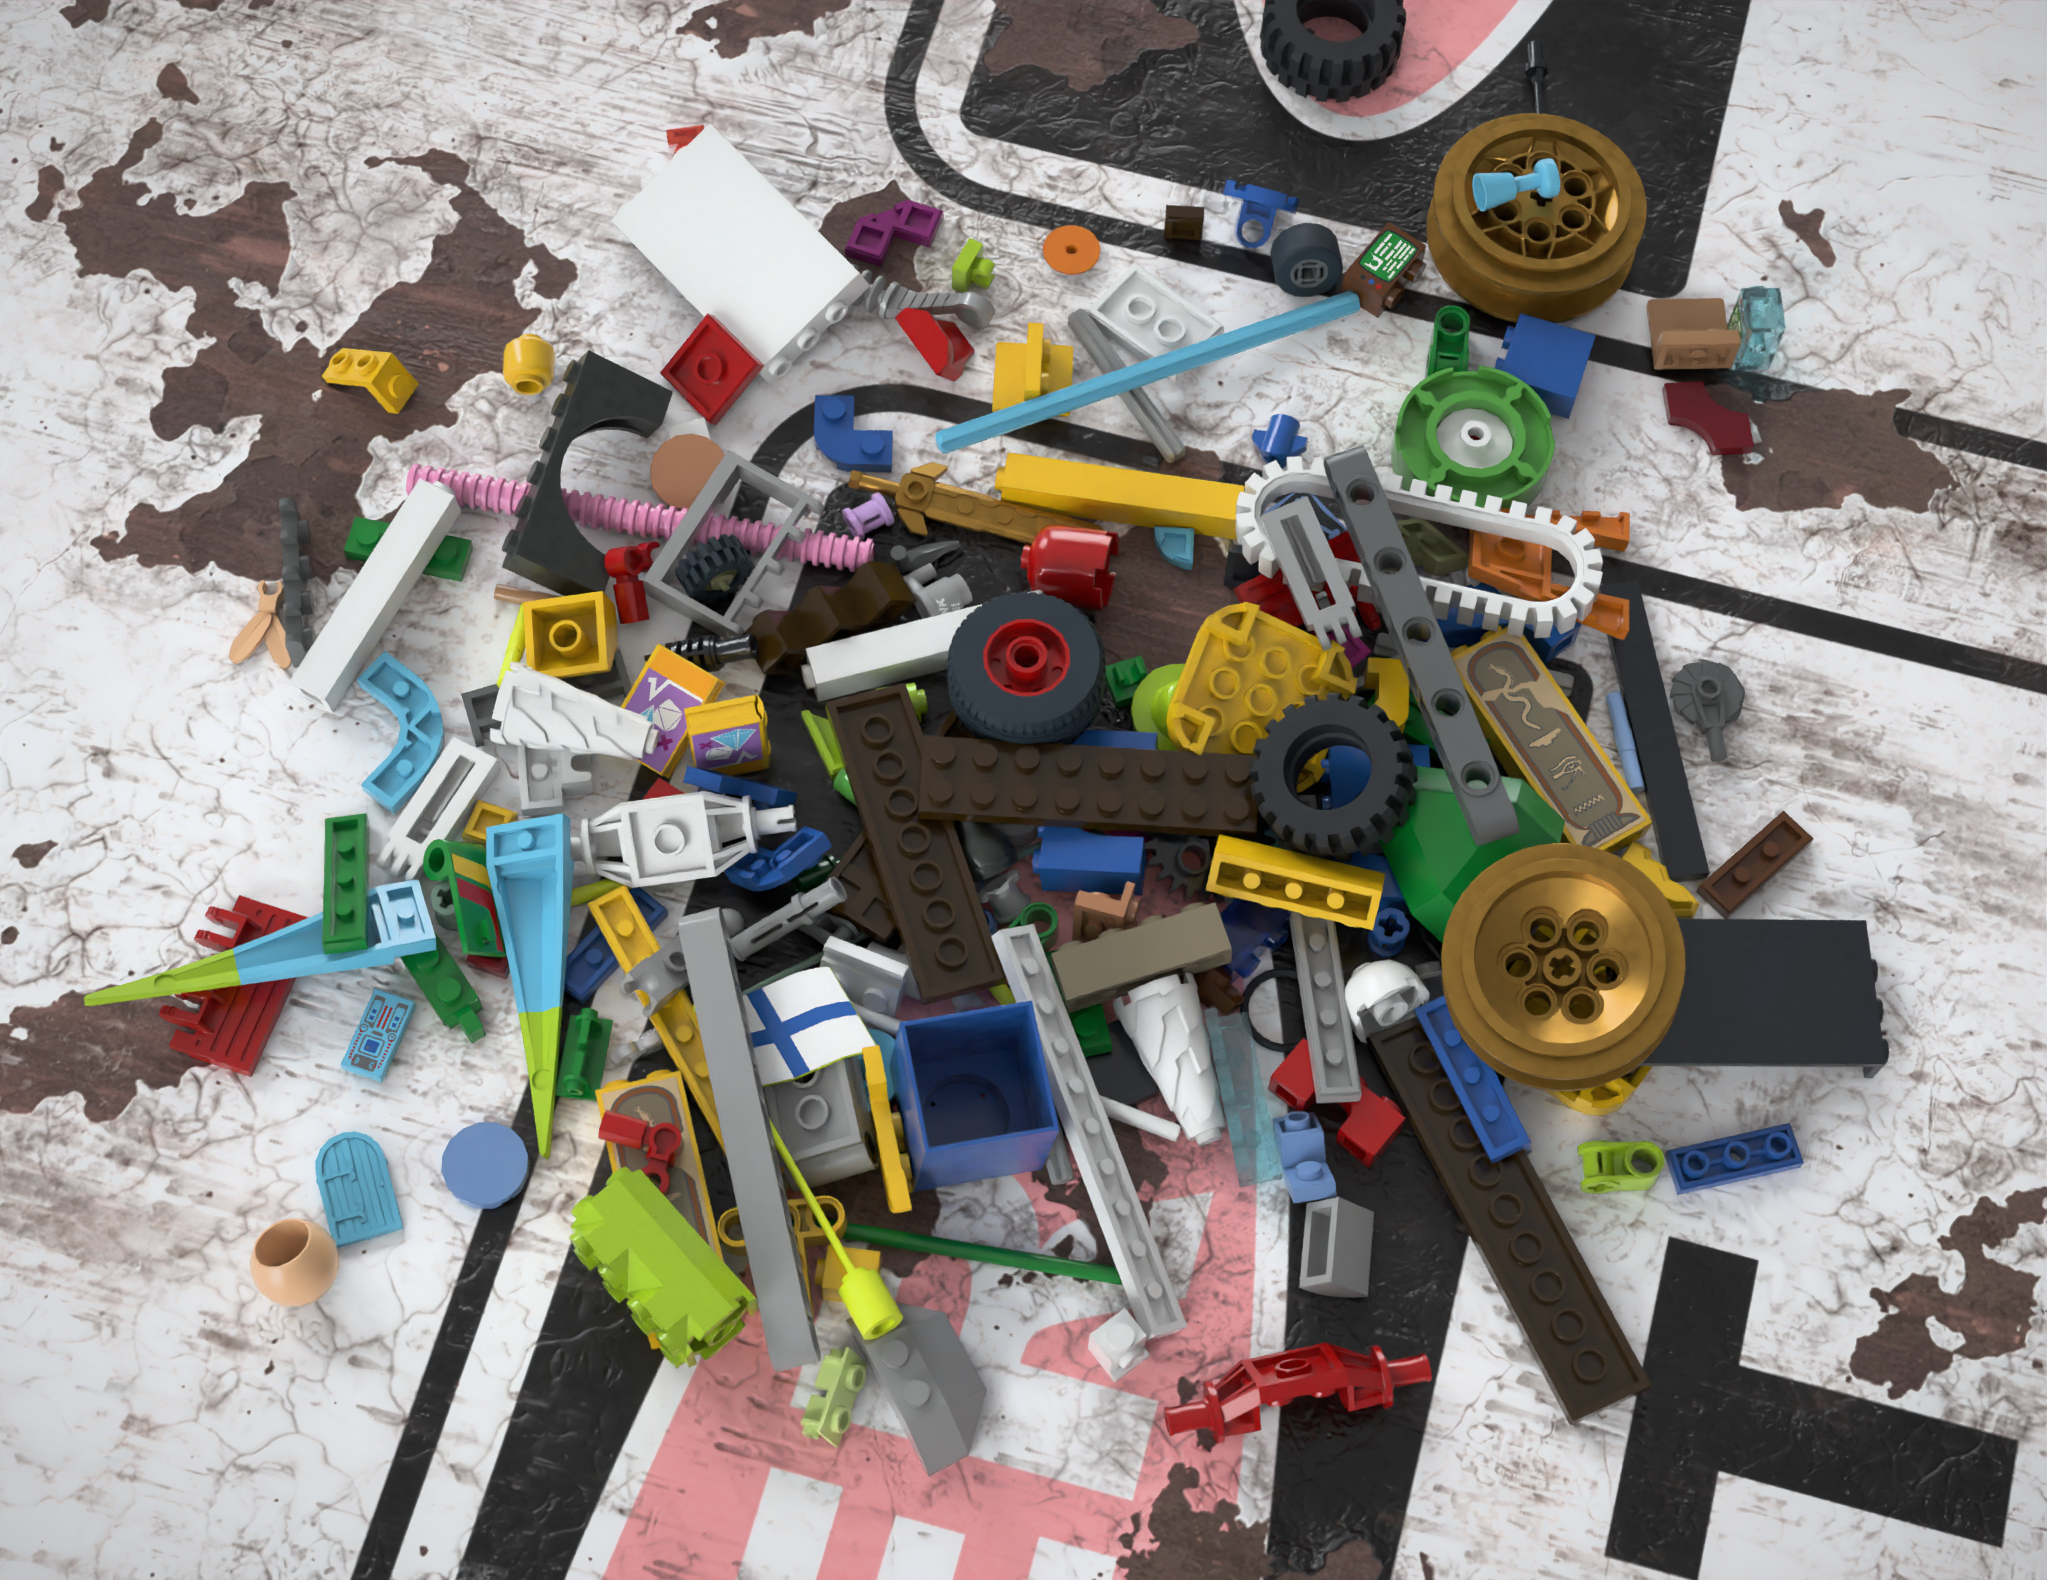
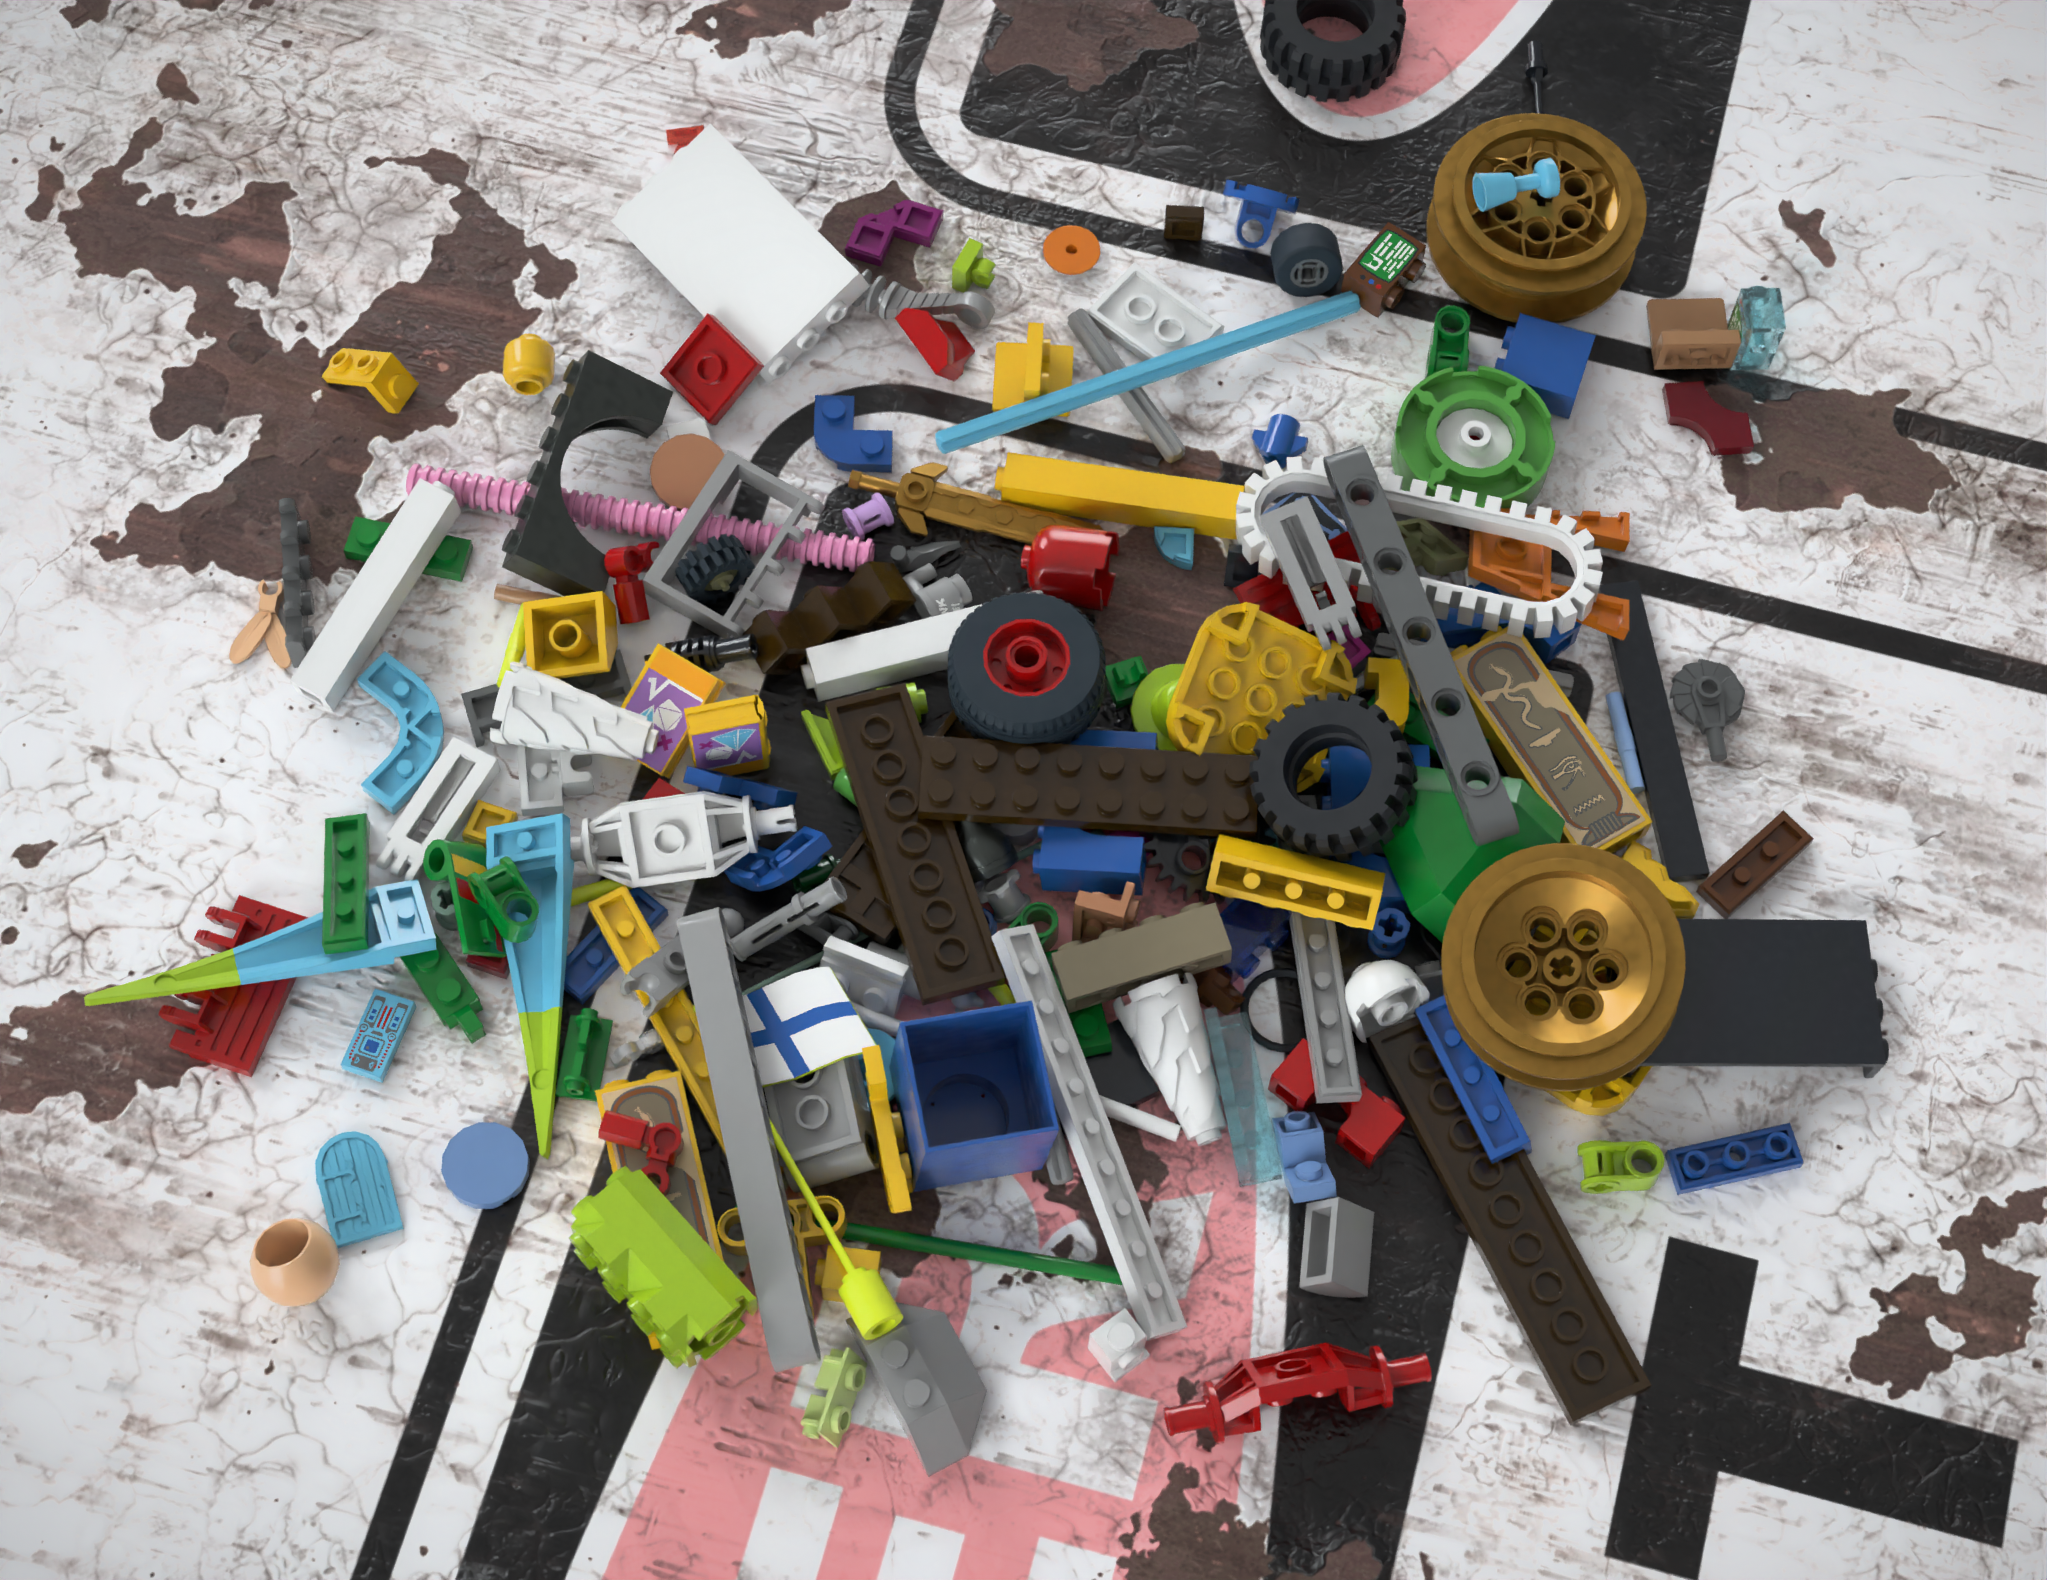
(502, 893): none -> green piece

